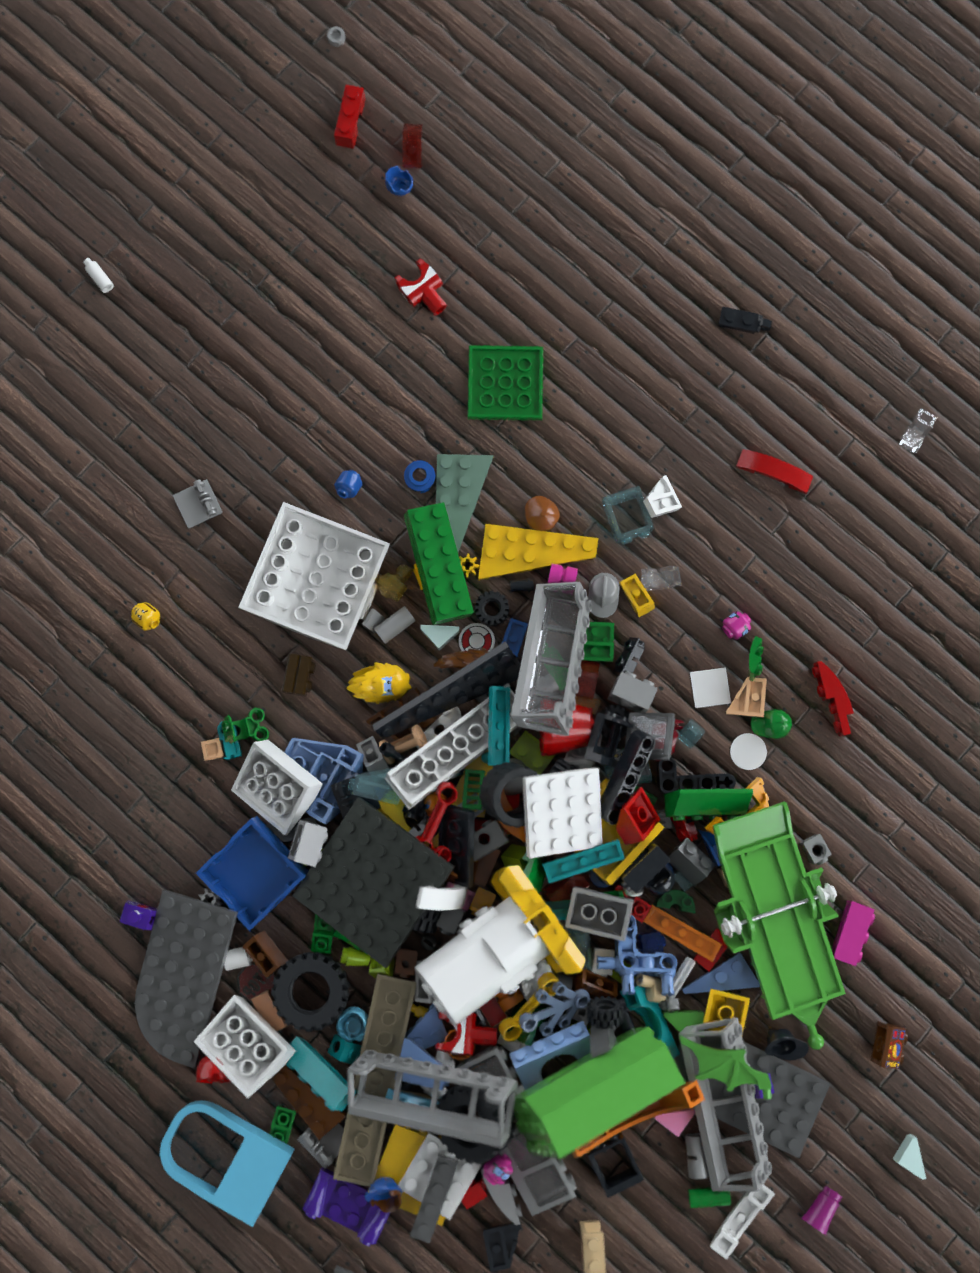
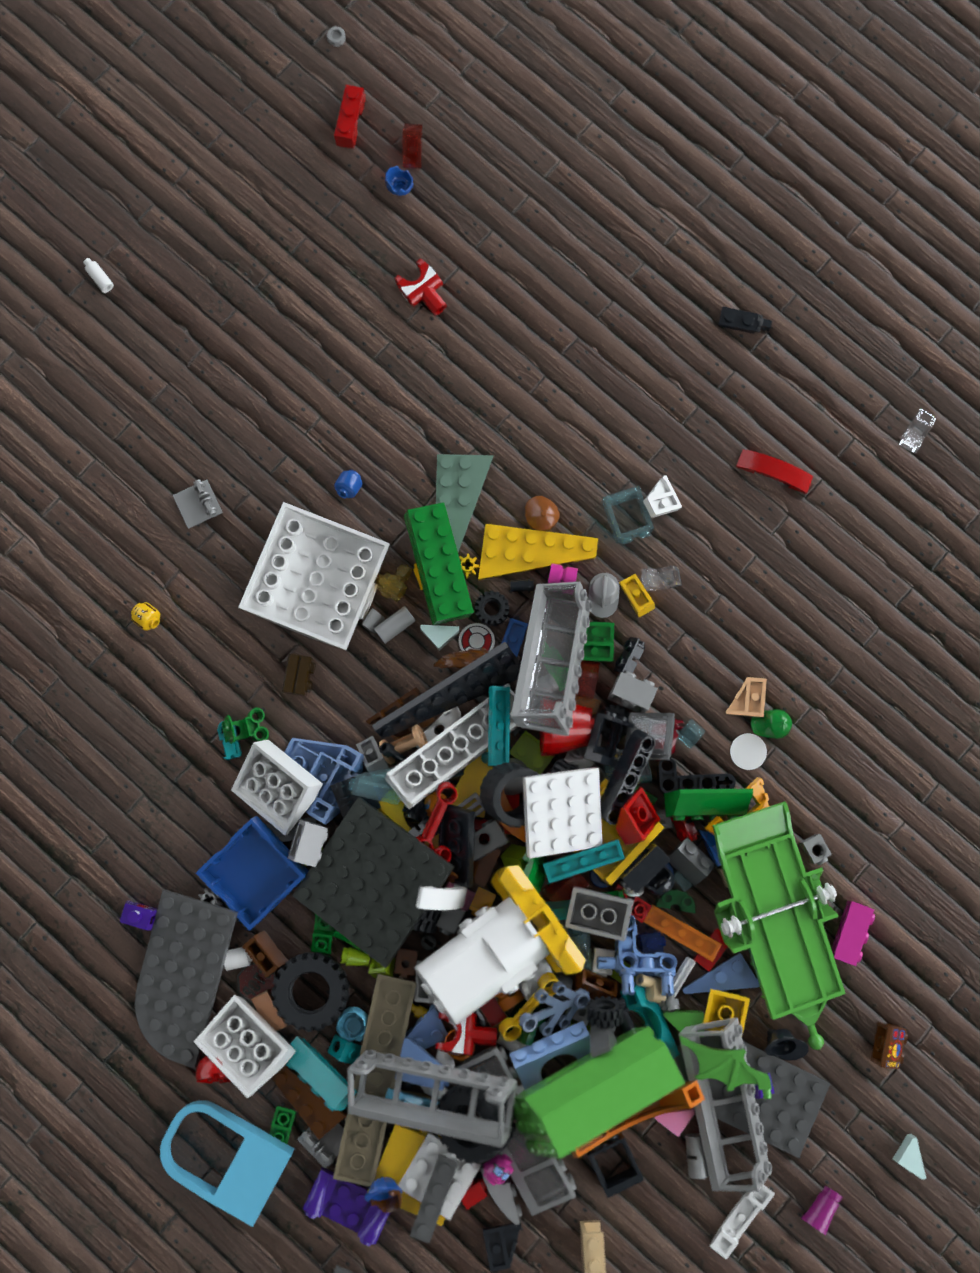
(212, 749): light nougat tile -> none
(379, 683): yellow head -> none
(422, 486): blue piece -> none
(472, 773): green slope -> none
(505, 382): green tile -> none
(707, 1198): green axle -> none
(710, 687): white sticker -> none
(736, 625): dark pink head -> none
(755, 667): green slope -> none
(832, 689): red slope -> none

